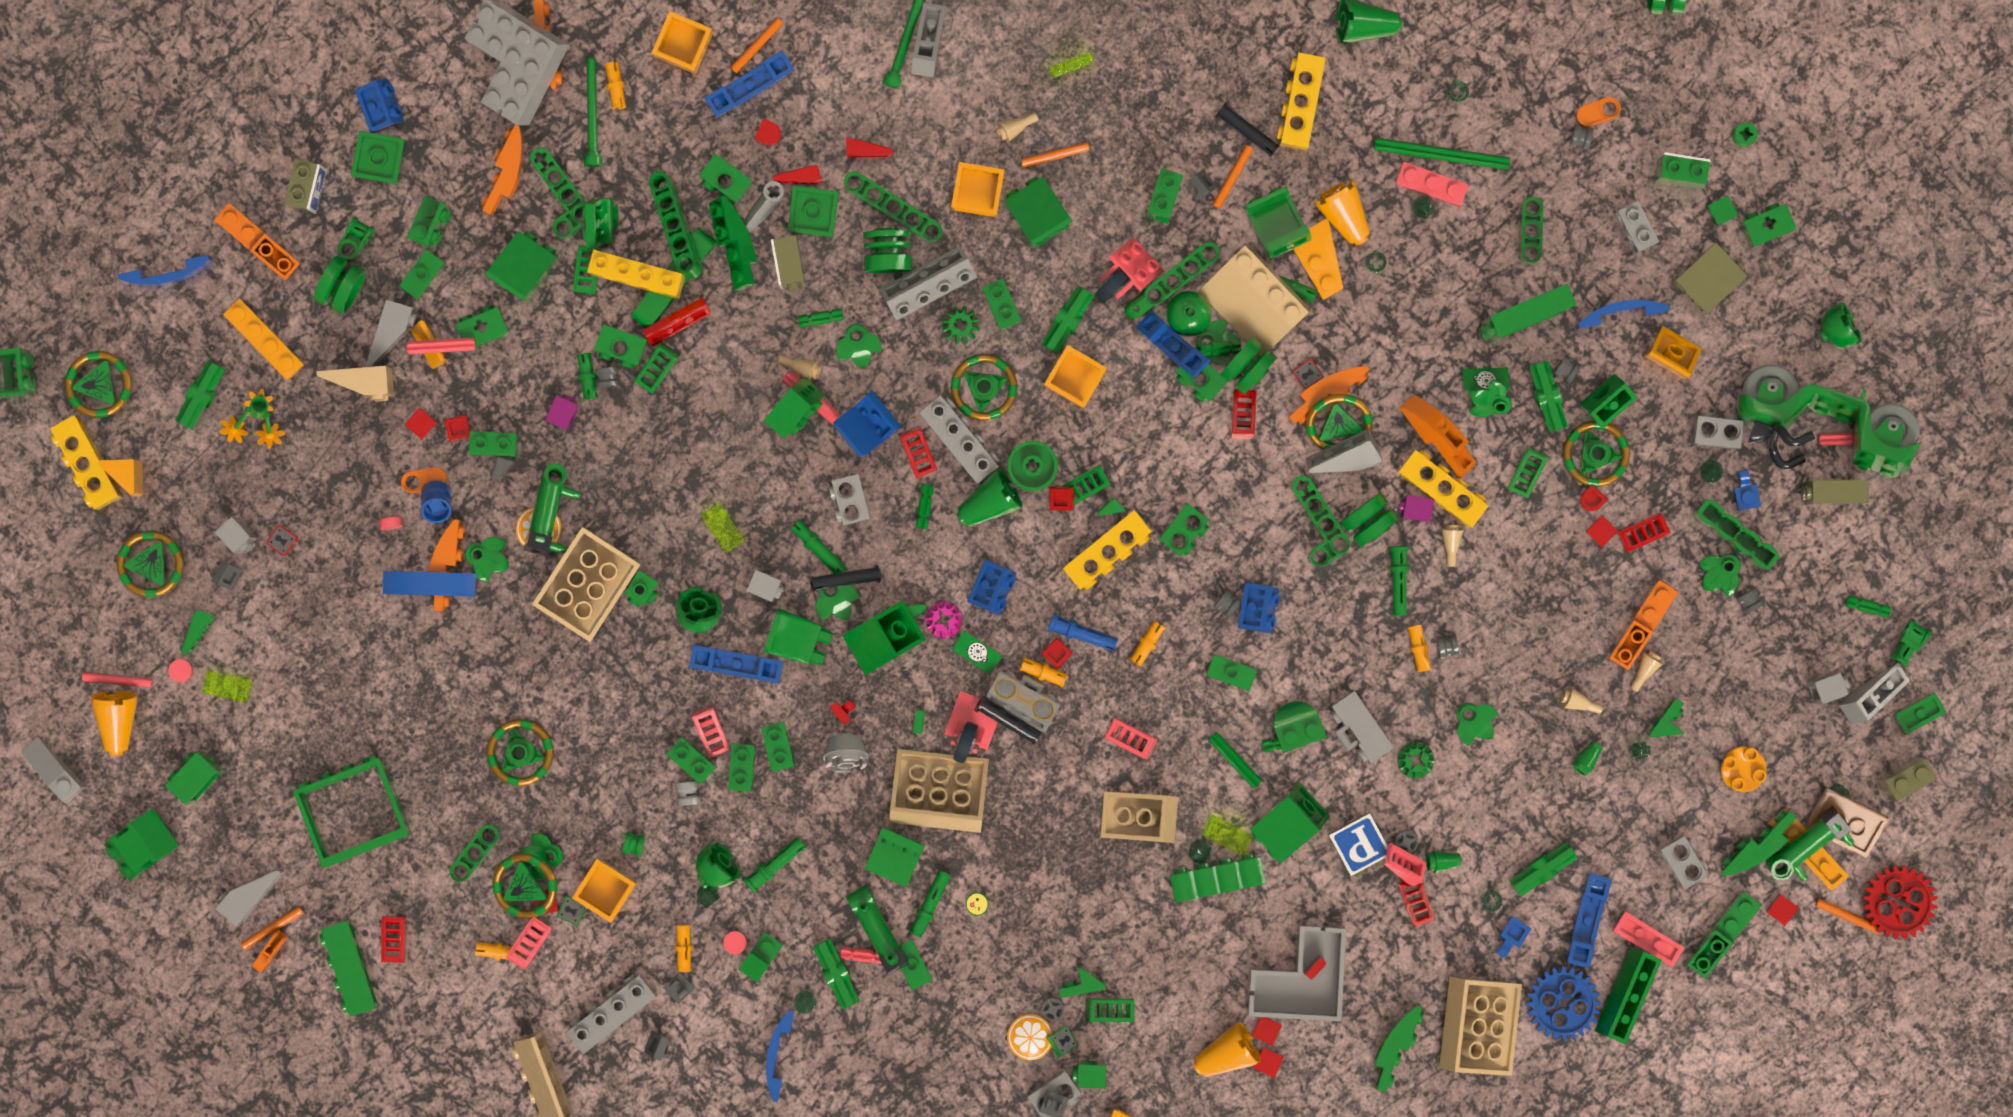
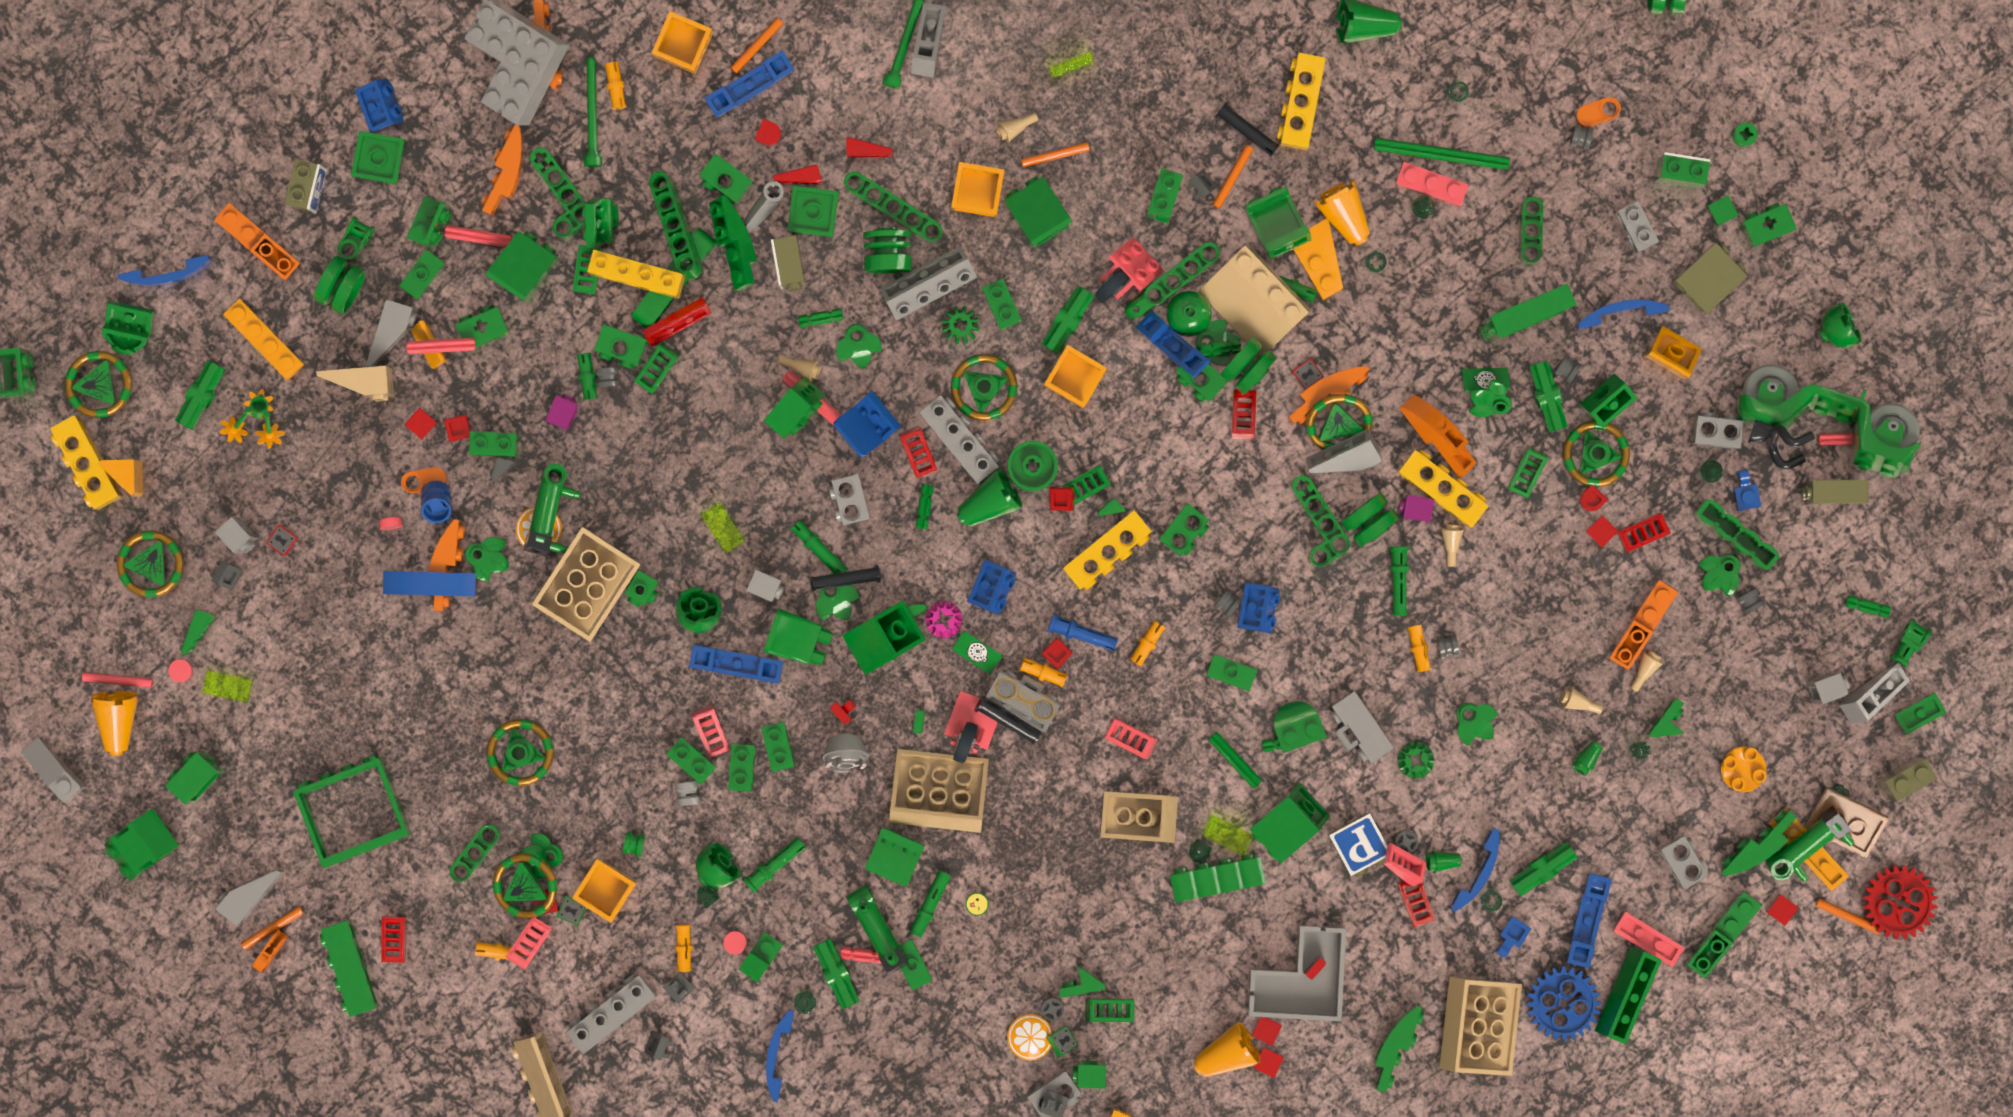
(127, 327): none -> green slope
(477, 236): none -> coral axle
(1492, 845): none -> blue slope

